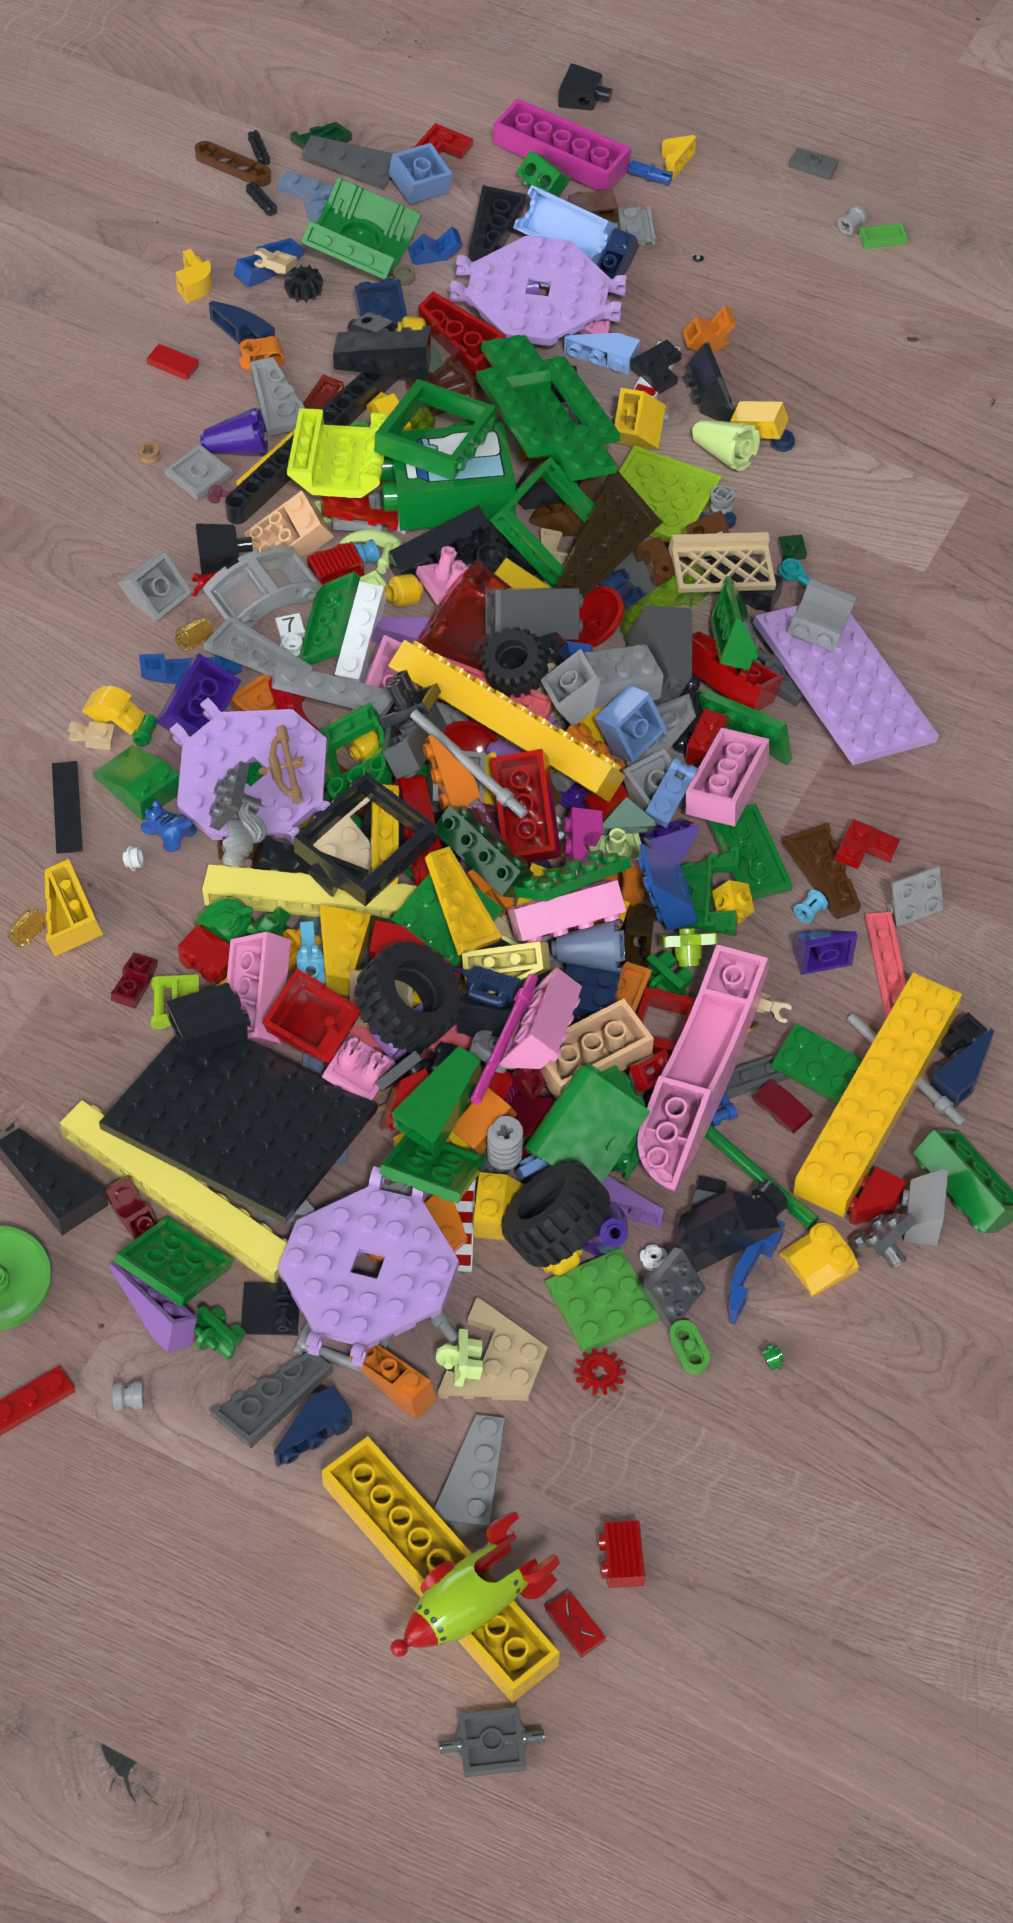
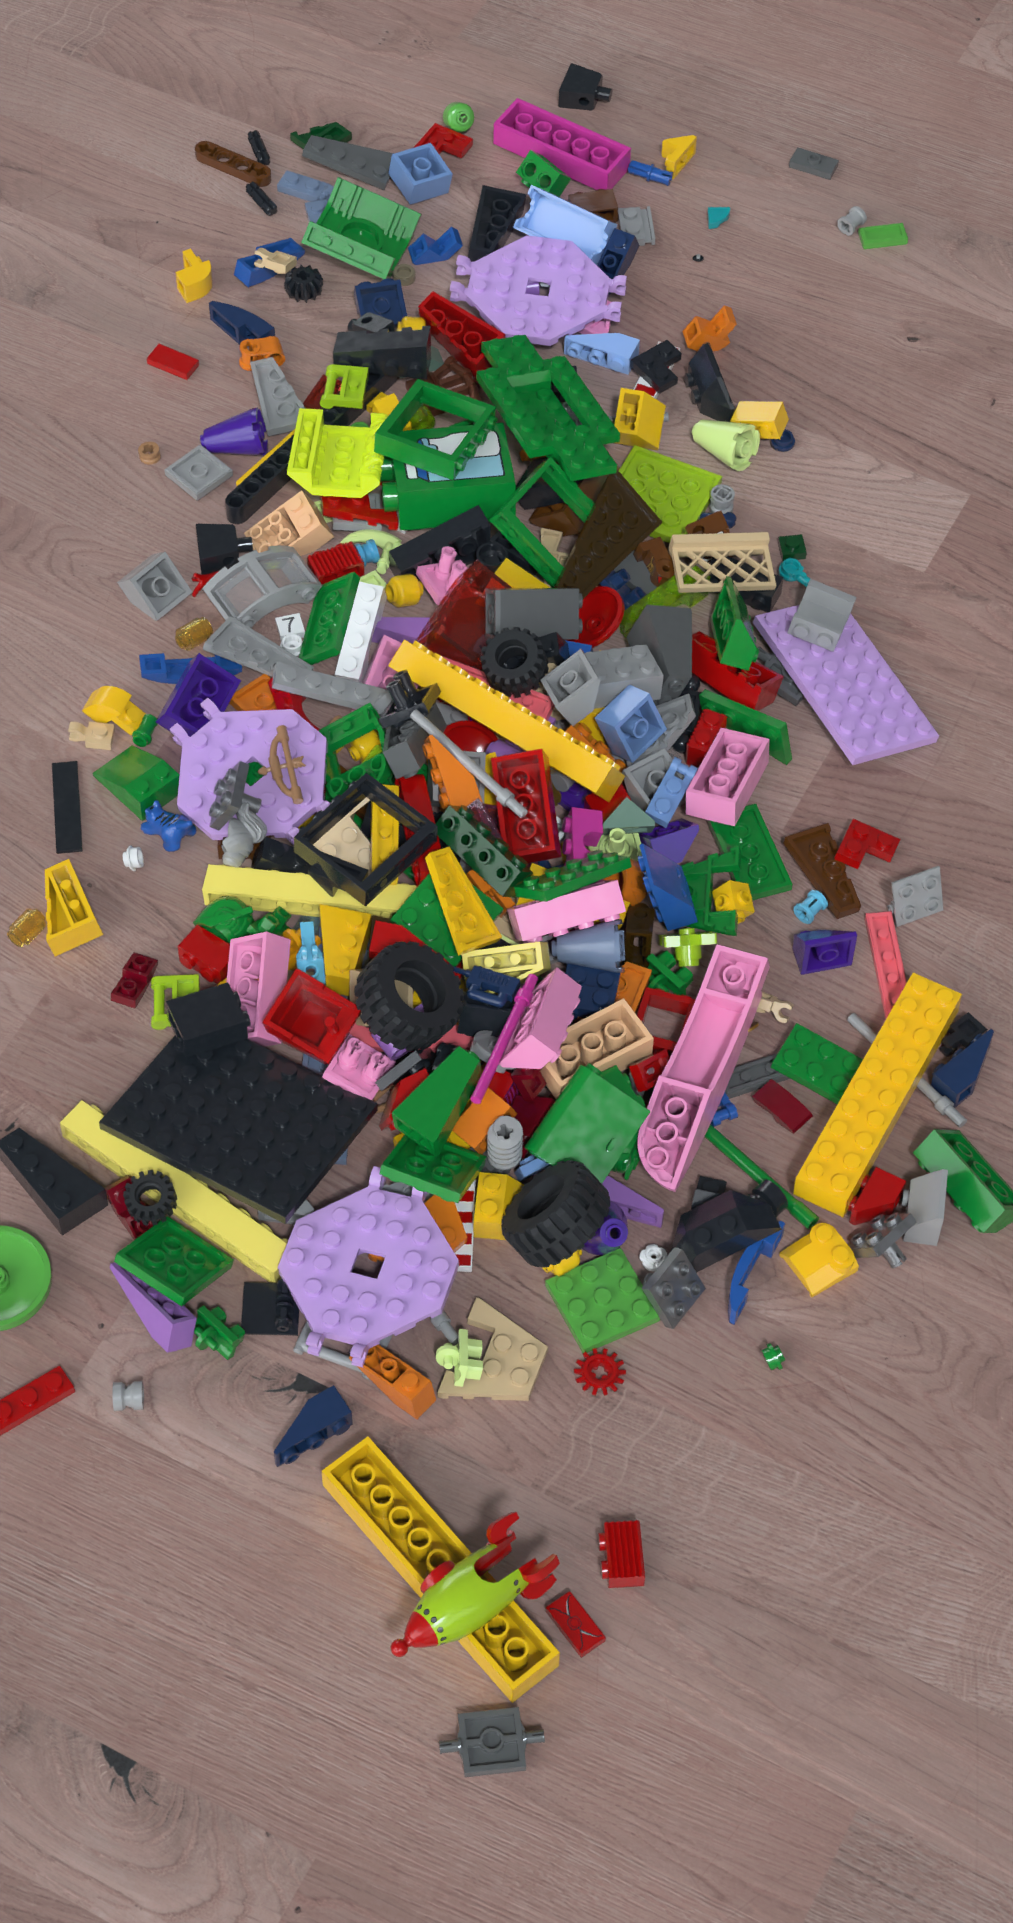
(143, 1184): none -> black tyre
(216, 492): clear pink hand -> none
(265, 1405): dark grey wing -> none
(352, 386): none -> lime plate
(454, 112): none -> bright green head
(472, 1481): light grey wing -> none
(689, 1349): bright green plate -> none
(717, 215): none -> teal tile

